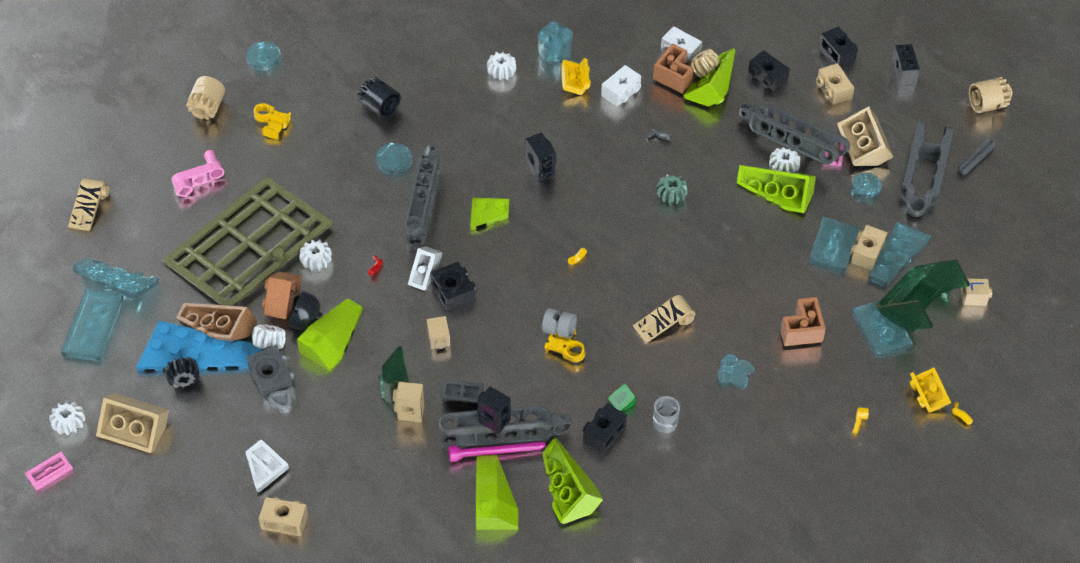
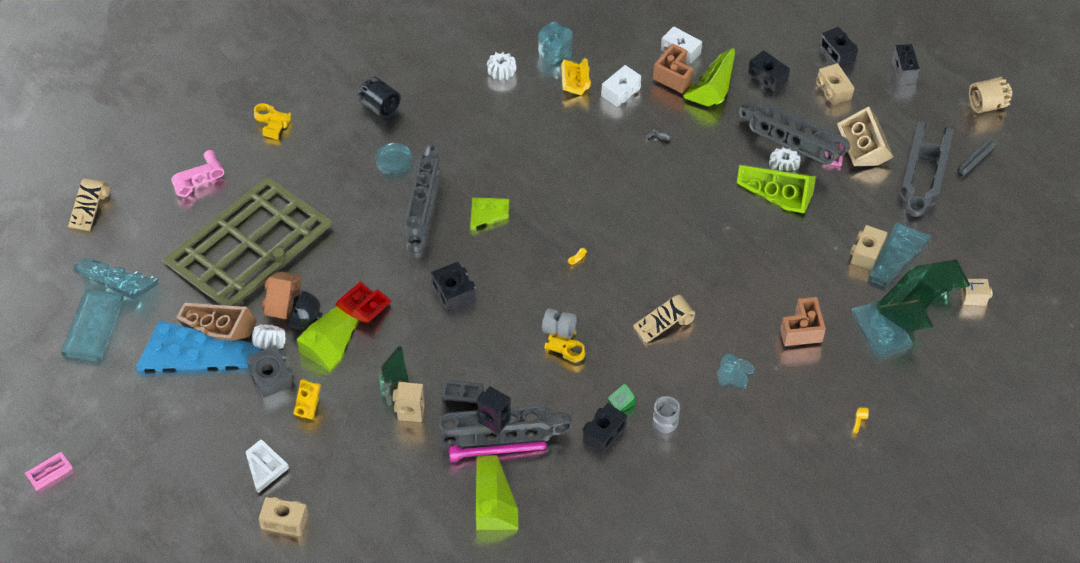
(67, 418): white gear -> none
(131, 422): tan slope -> none
(182, 372): black gear -> none
(205, 97): tan gear -> none
(263, 56): clear light blue tile -> none
(281, 400): light grey tile -> none
(307, 399): none -> yellow hips
(315, 255): white gear -> none
(363, 303): none -> red slope
(374, 269): red piece -> none
(425, 262): white slope -> none
(438, 332): tan brick -> none
(540, 157): black brick -> none
(571, 487): lime wedge -> none
(672, 189): sand green gear -> none
(704, 62): tan gear -> none
(833, 244): clear light blue tile -> none
(865, 179): clear light blue gear -> none
(930, 389): yellow bracket -> none
(961, 414): yellow piece -> none

